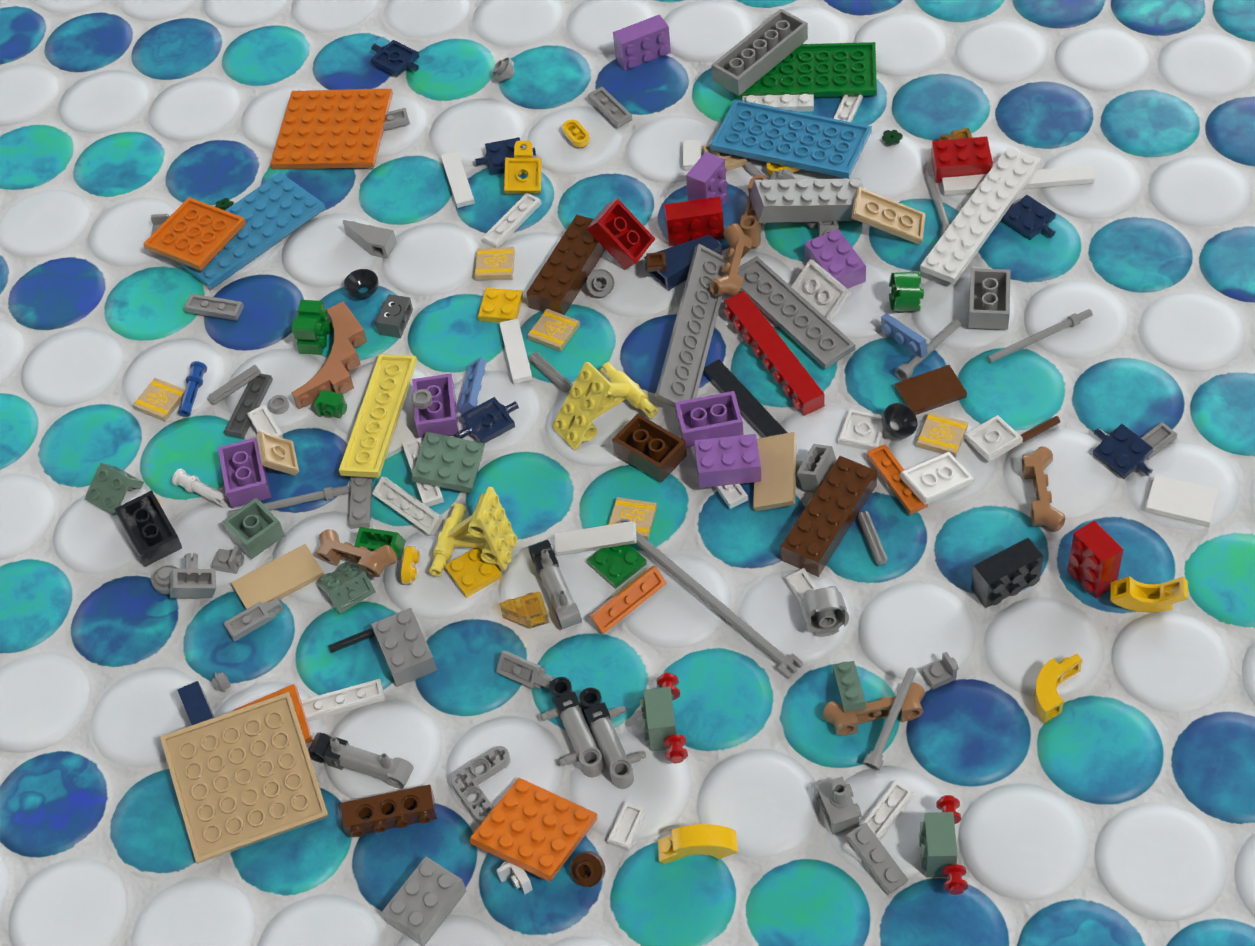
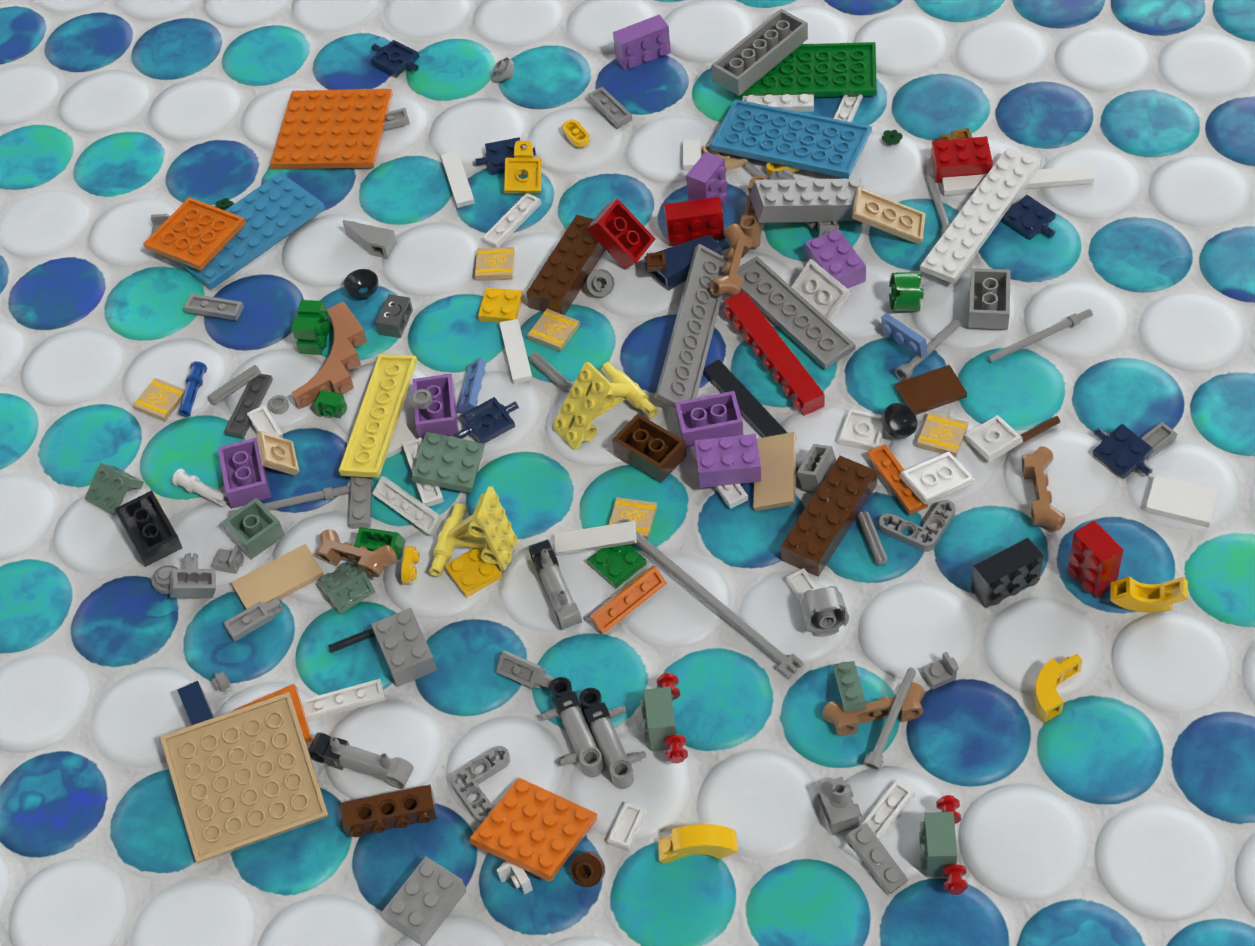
(525, 610): clear yellow slope -> none
(919, 533): none -> light grey beam

